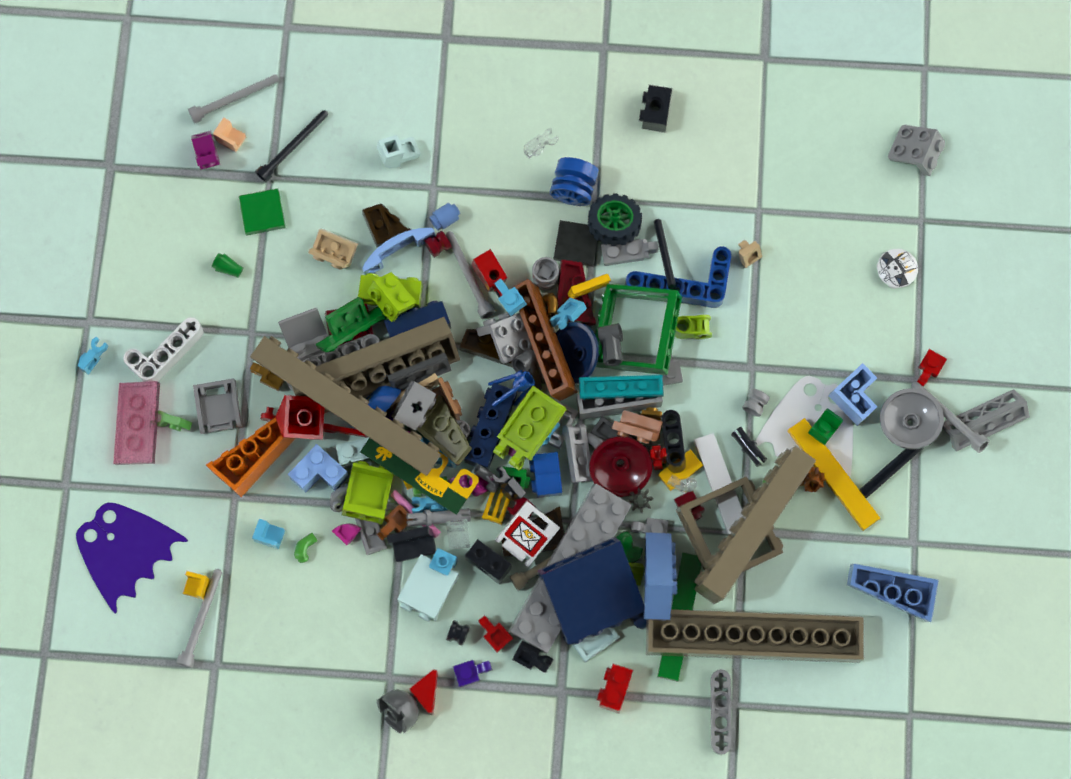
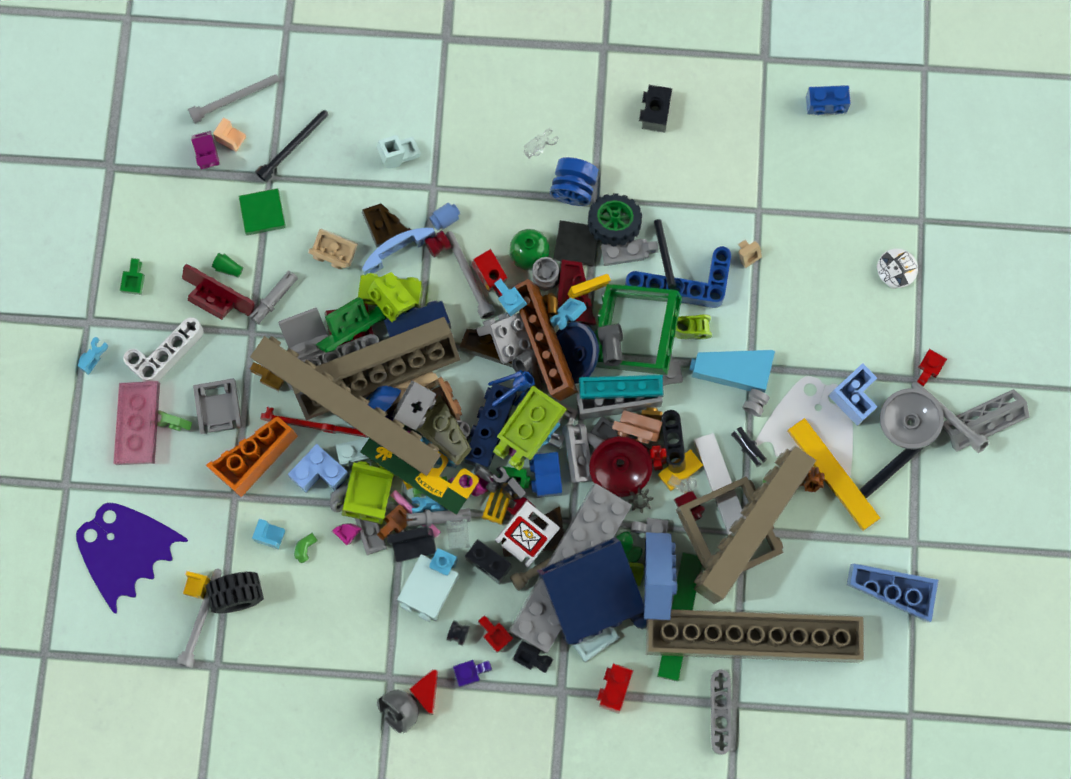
(133, 281): none -> green plate
(213, 295): none -> dark red bracket
(234, 592): none -> black tyre
(267, 305): none -> light grey pin
(300, 418): red slope -> none
(419, 372): dark grey tile -> none
(528, 247): none -> green cylinder
(734, 368): none -> medium azure slope
(825, 426): green bracket -> none
(828, 100): none -> blue brick
(917, 147): light grey bracket -> none

